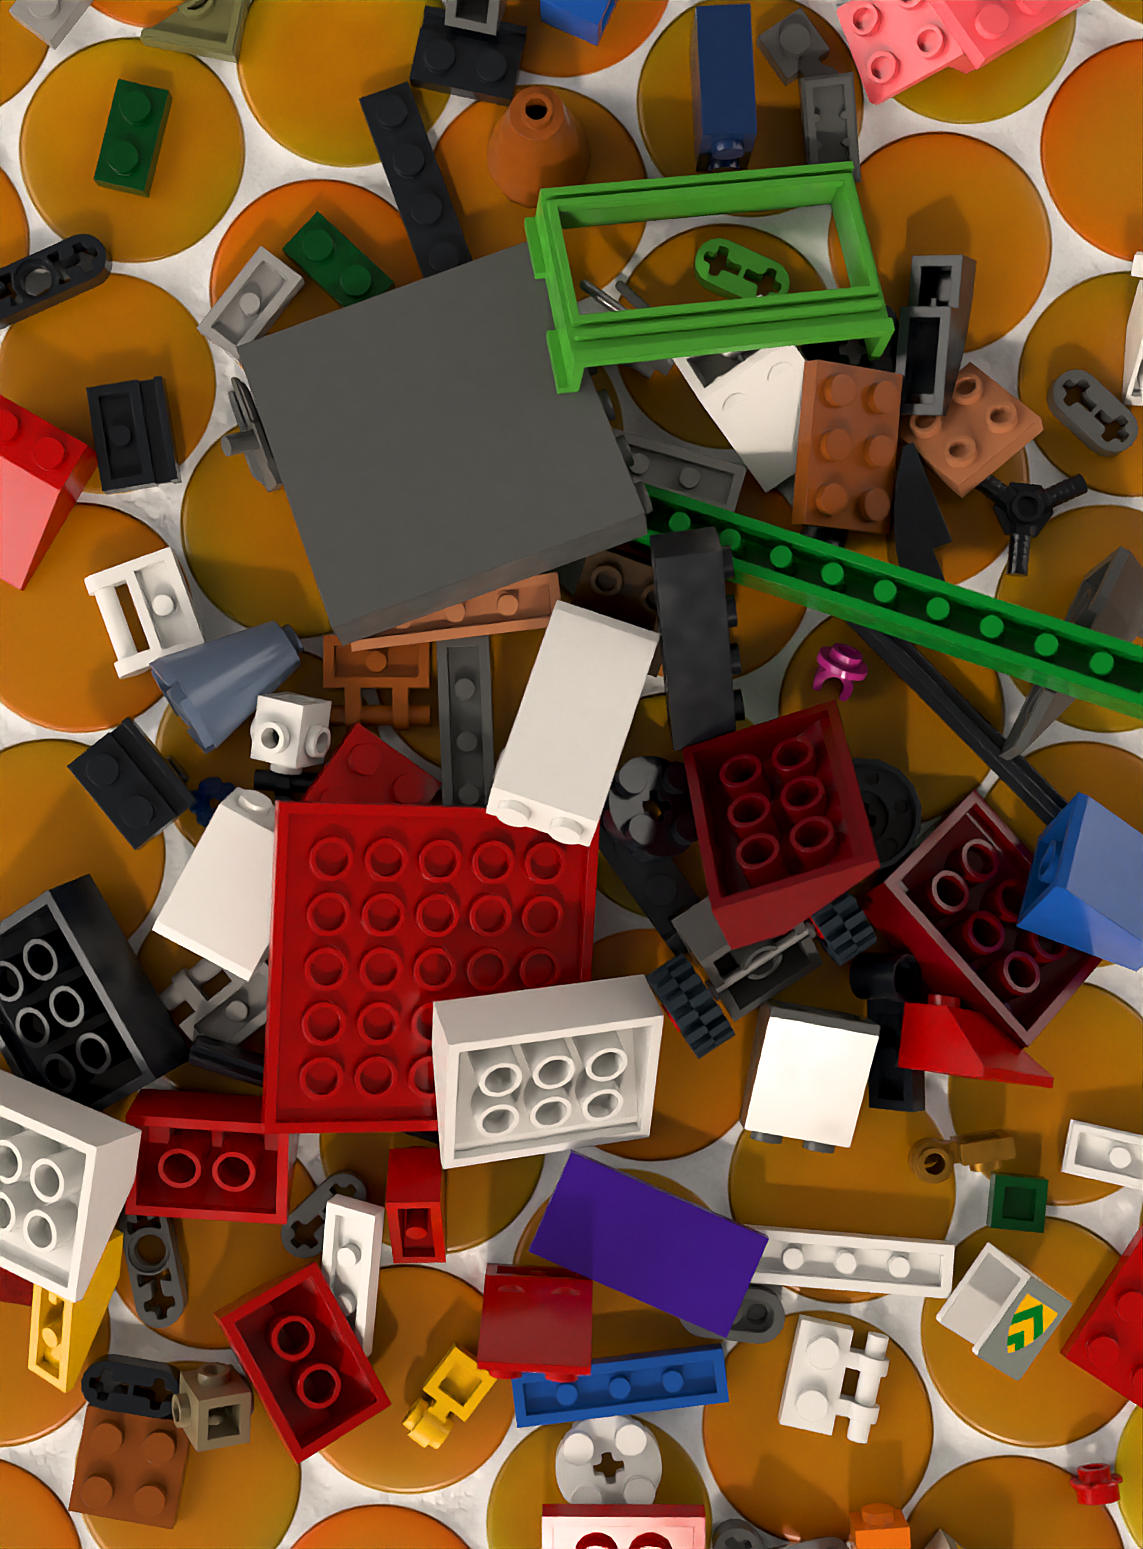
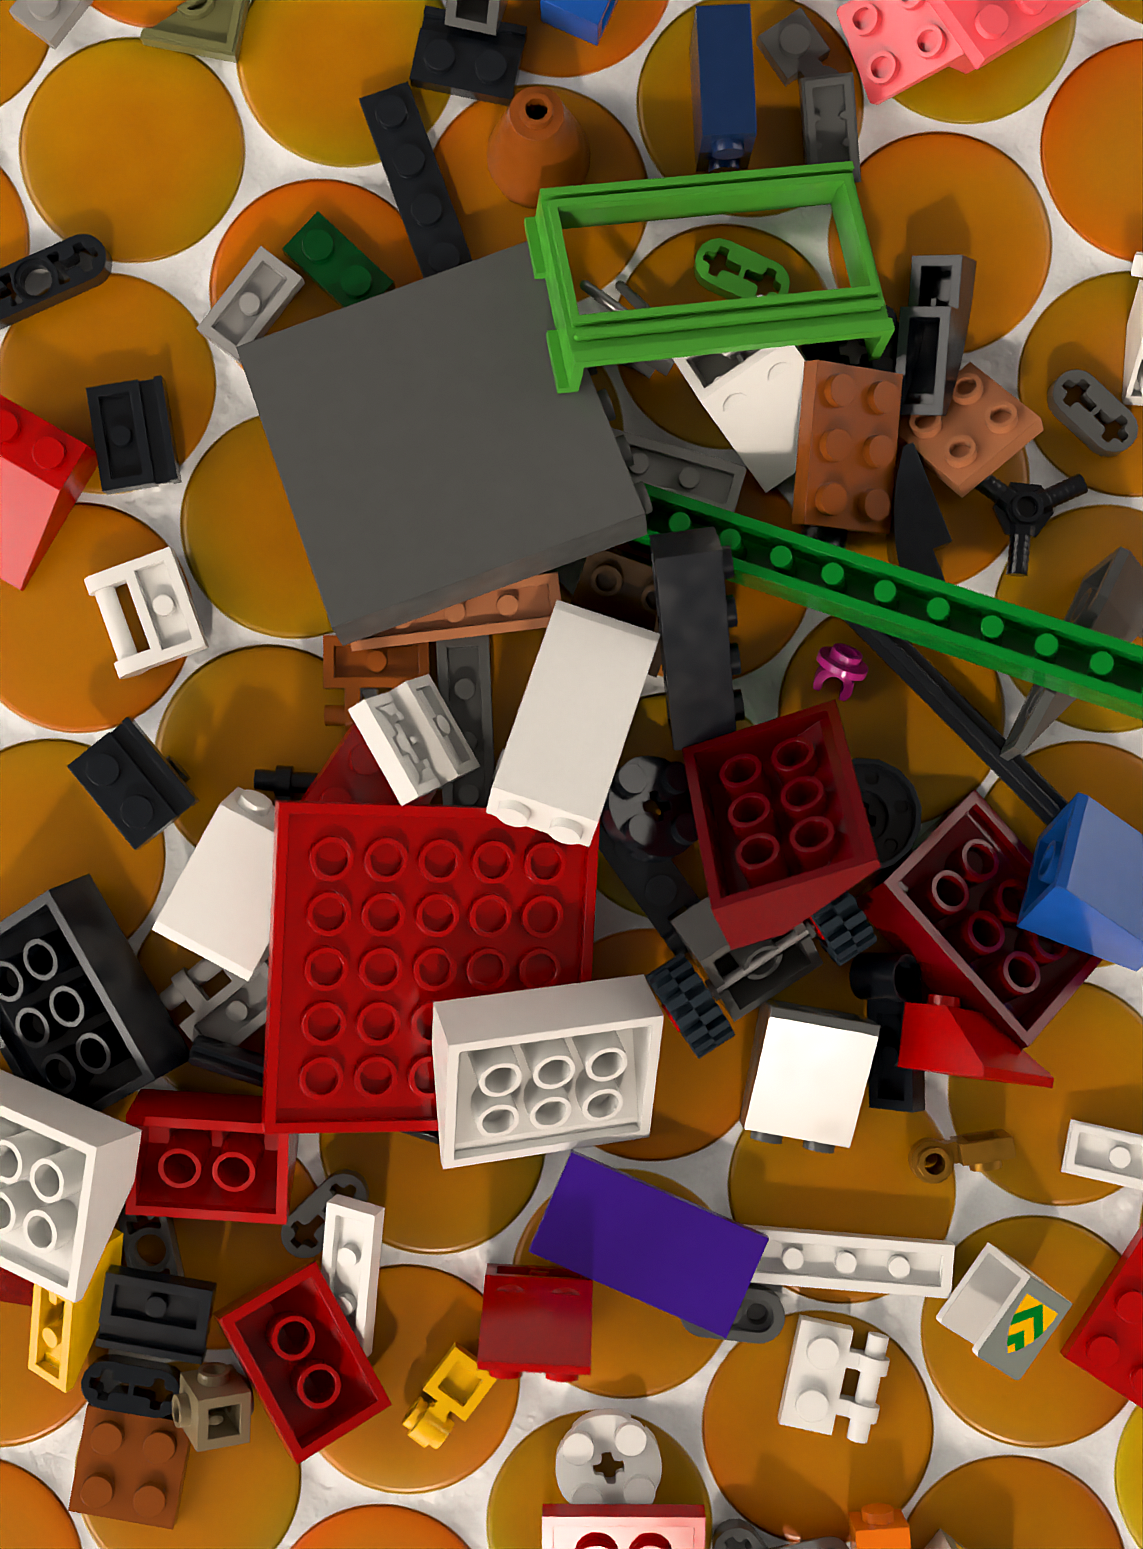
(133, 138): dark green plate -> none
(156, 1314): none -> black plate
(208, 789): clear blue plate -> none
(220, 680): sand blue cone -> none
(251, 438): dark grey piece -> none
(290, 731): white brick -> none
(414, 738): none -> white slope
(416, 1205): red slope -> none
(625, 1386): blue plate -> none
(1017, 1202): dark green plate -> none
(1096, 1484): red plate -> none

